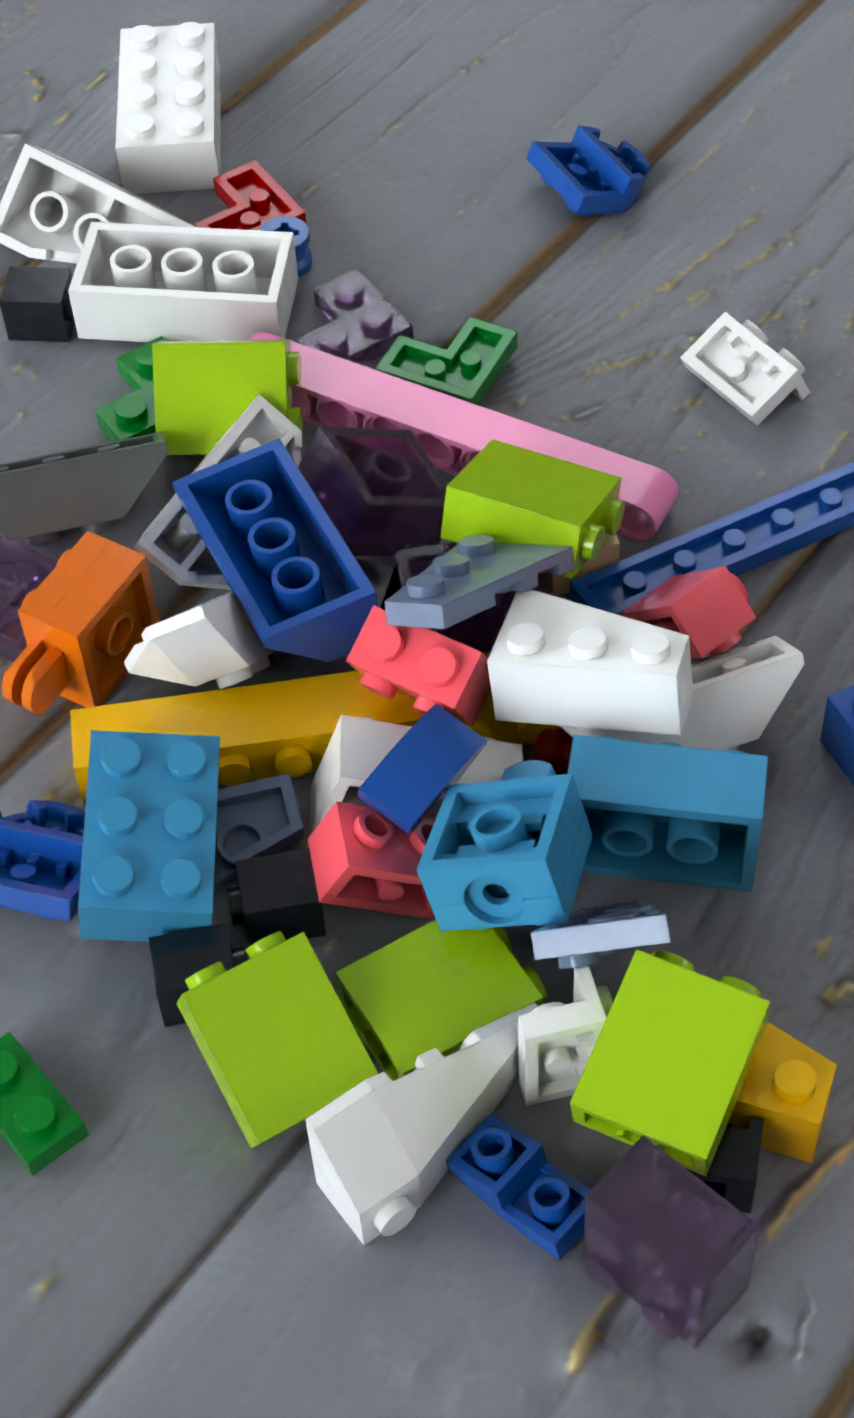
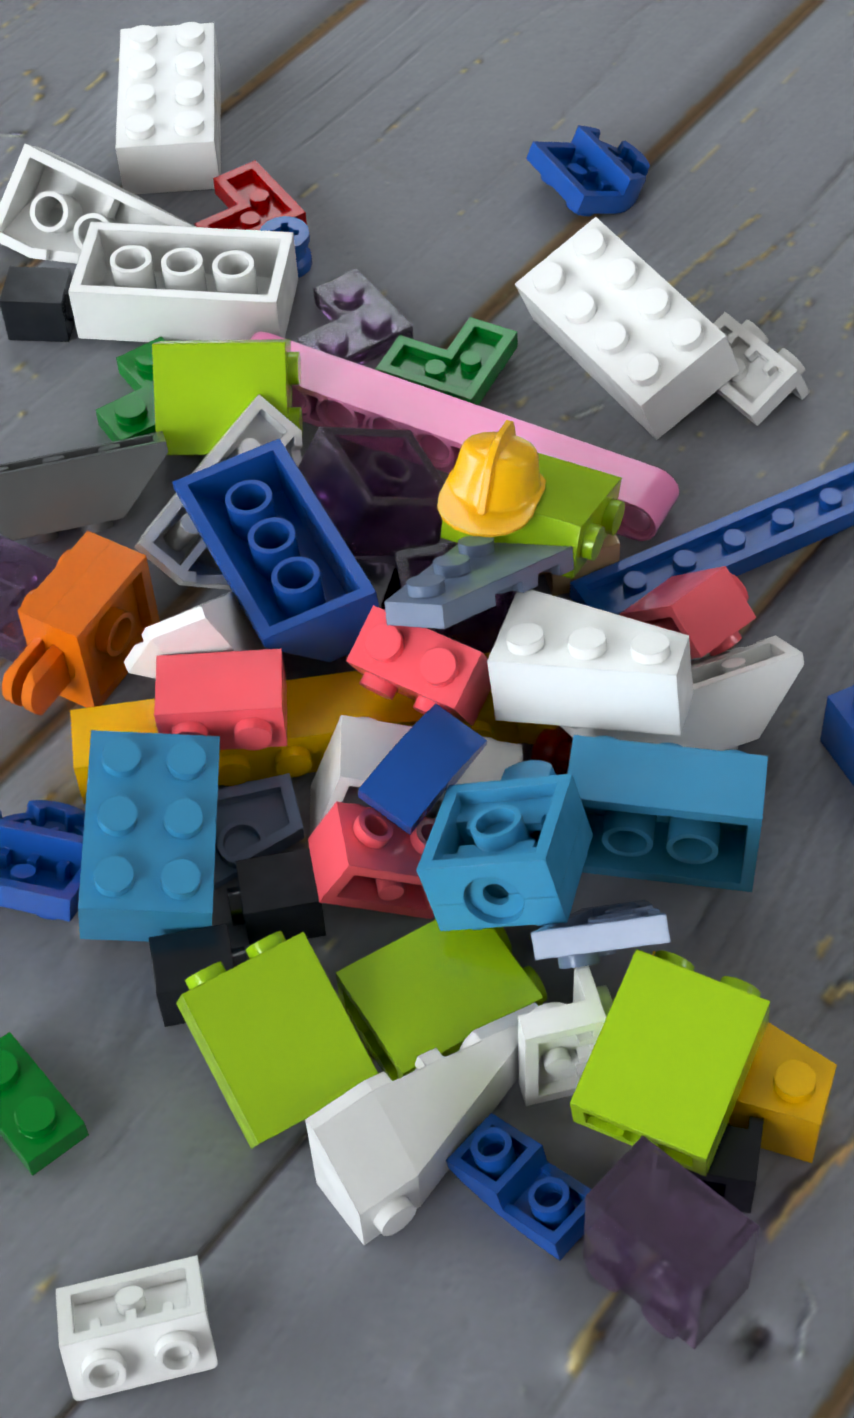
(134, 1329): none -> white bracket
(224, 696): none -> coral brick
(492, 484): none -> yellow piece
(628, 328): none -> white brick

